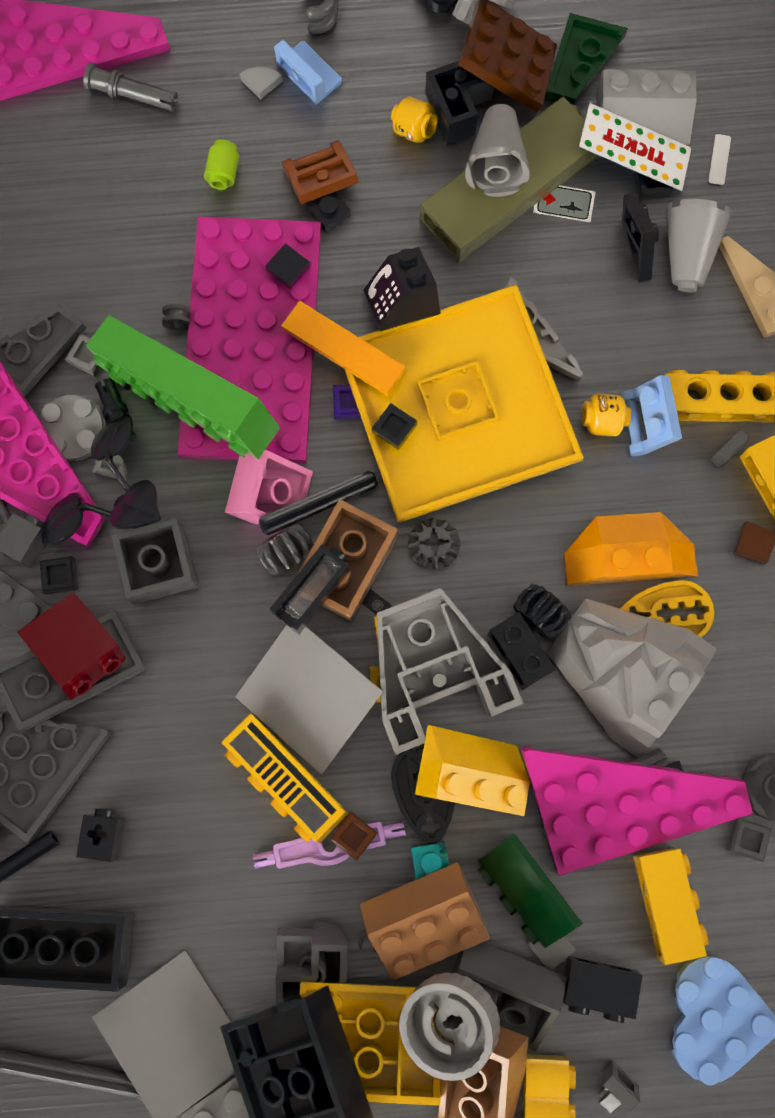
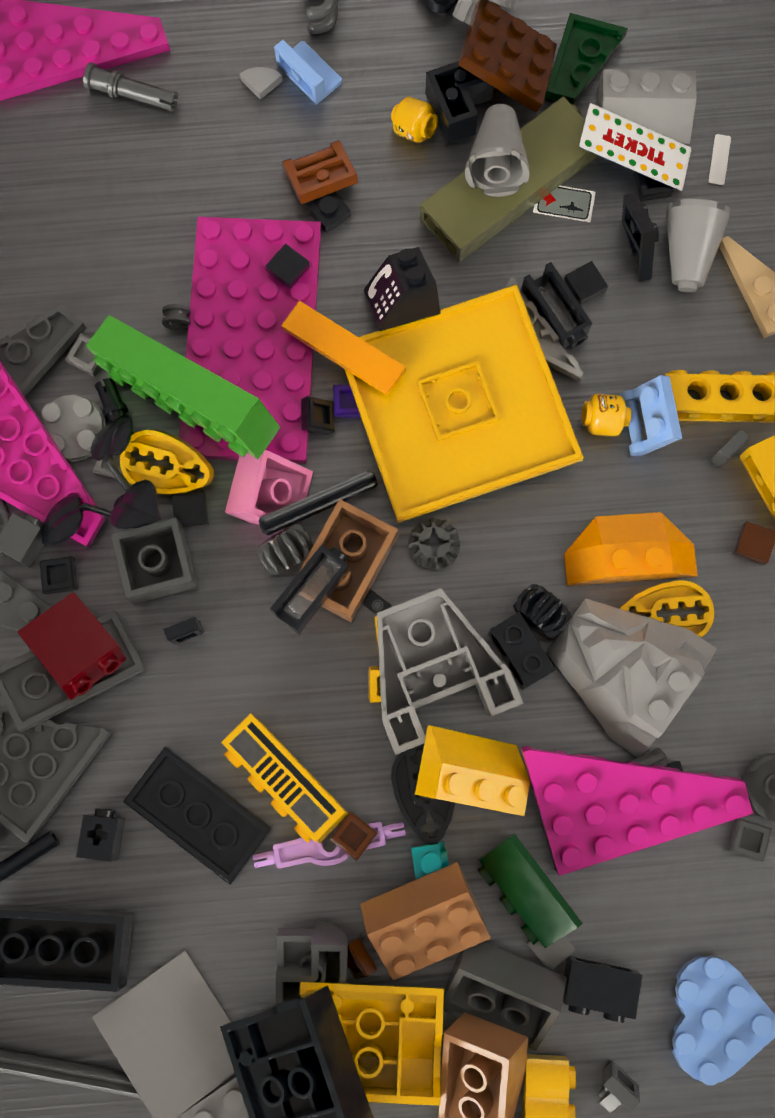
(164, 446): none -> yellow piece
(183, 631): none -> black tile
(190, 508): none -> black tile
(198, 815): none -> black tile
(221, 164): lime brick -> none
(308, 696): light grey piece -> none
(317, 415): none -> black tile
(359, 961): none -> reddish brown tile
(394, 426): black plate -> none
(463, 1016): light grey piece -> none
(558, 306): none -> black window
(585, 282): none -> black tile
(671, 905): yellow brick -> none

